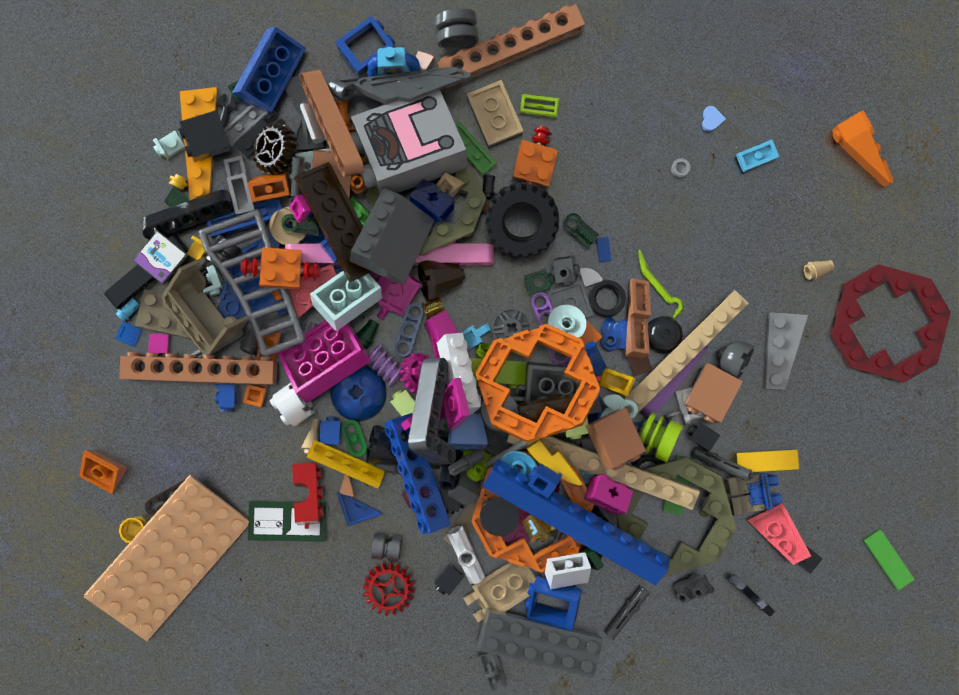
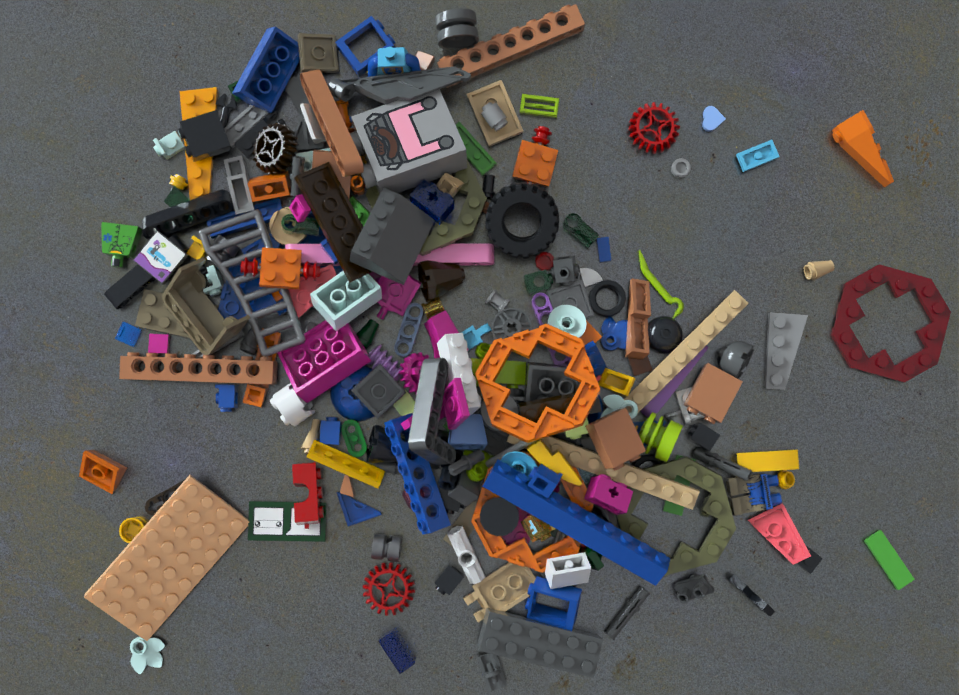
(120, 242): none -> bright green torso
(128, 309): medium azure pin -> none
(148, 655): none -> light aqua plate
(318, 52): none -> dark tan tile
(378, 390): none -> dark grey tile
(397, 650): none -> clear blue brick
(494, 116): none -> light grey brick
(497, 301): none -> light grey bush
(544, 261): none -> red tile
(660, 124): none -> red gear
(786, 479): none -> yellow plate

